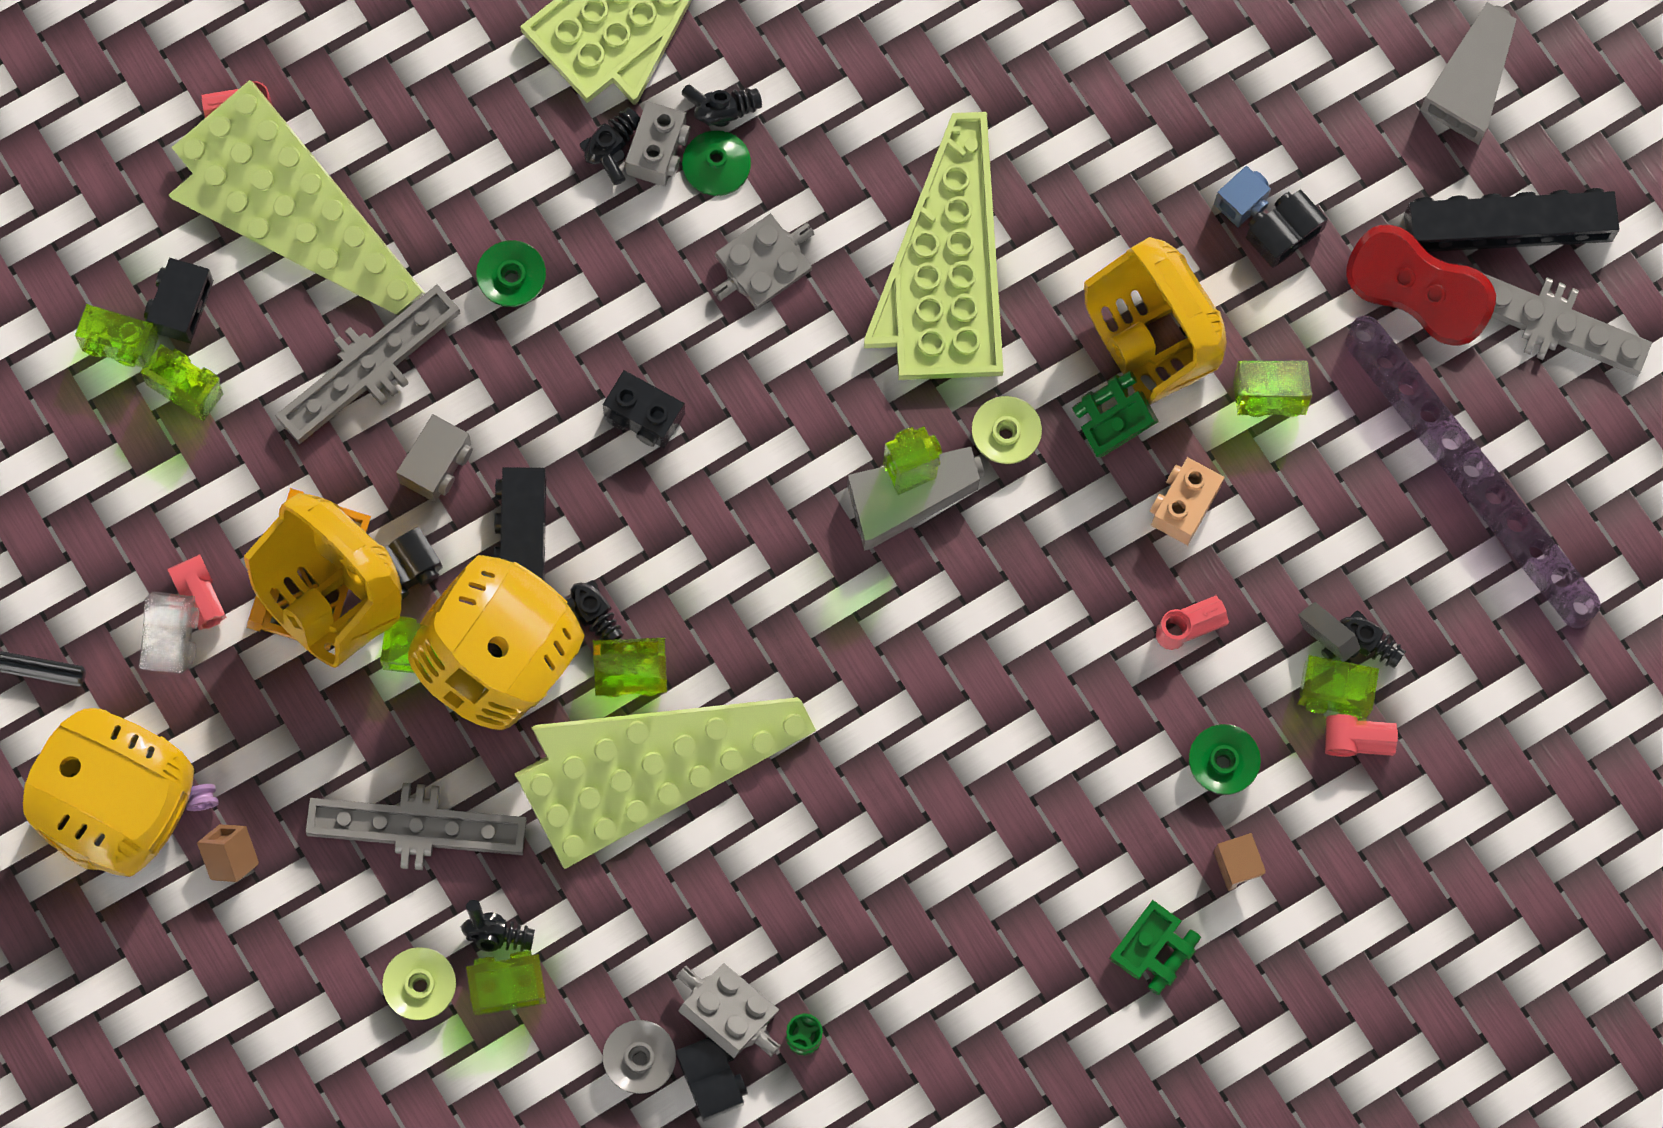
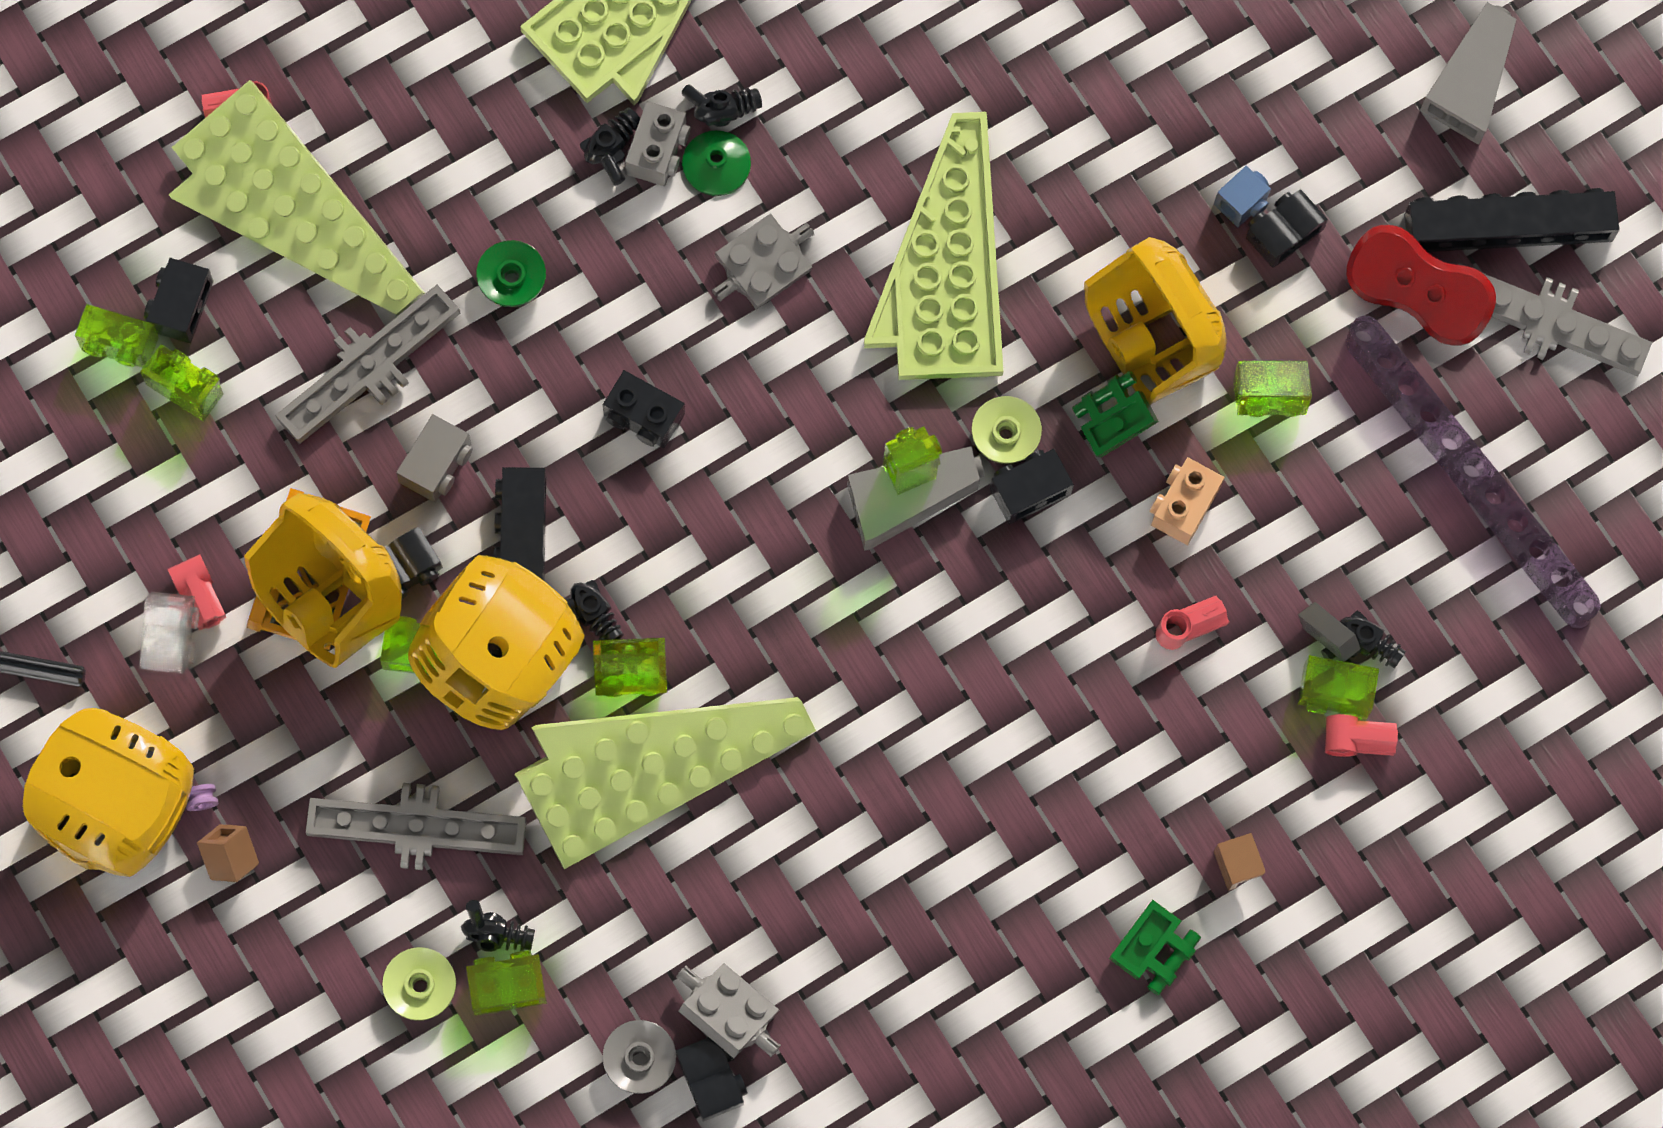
(807, 1029): green wheel -> none
(1030, 485): none -> black brick
(1226, 742): green dish -> none

